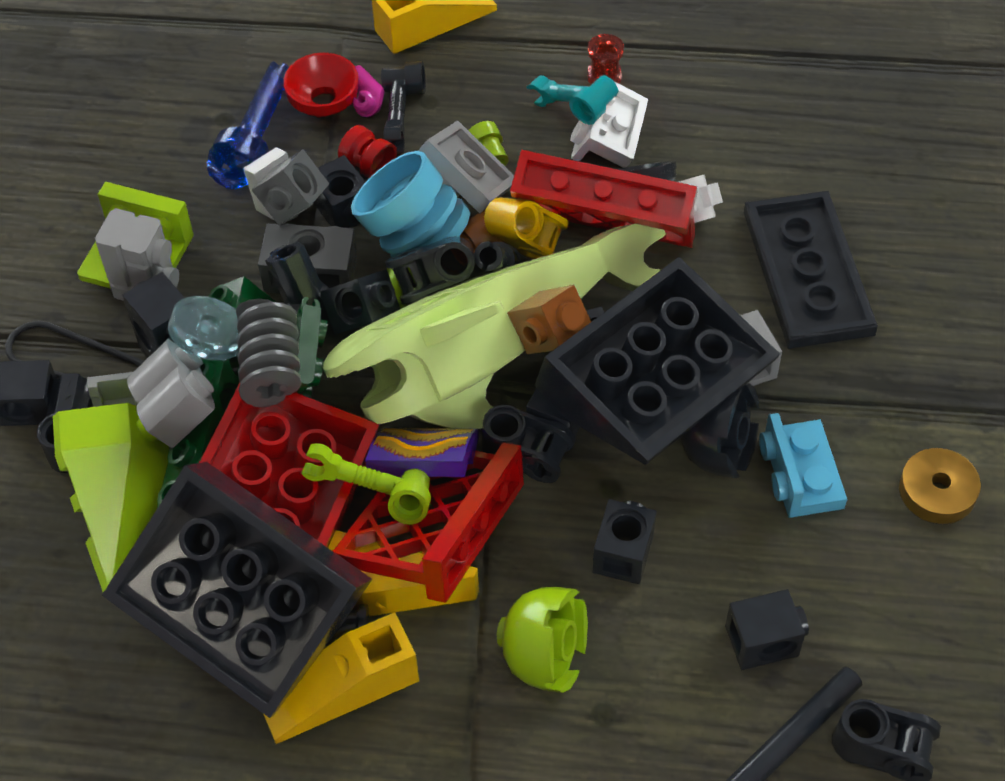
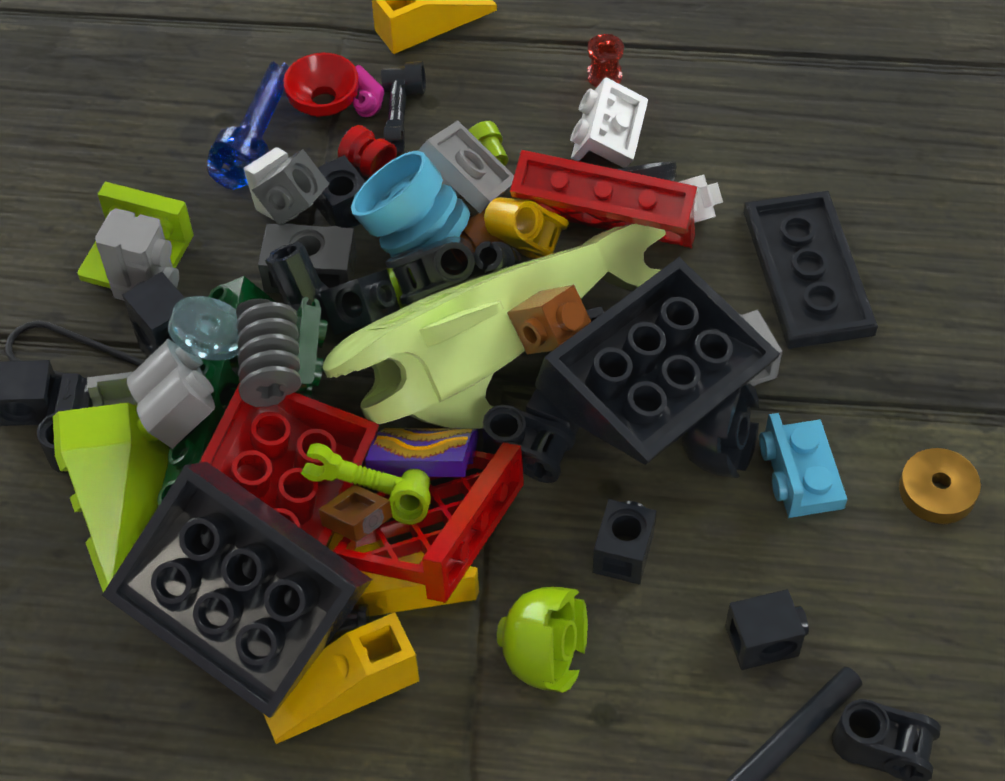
(355, 513): none -> reddish brown plate
(585, 102): teal brick -> none

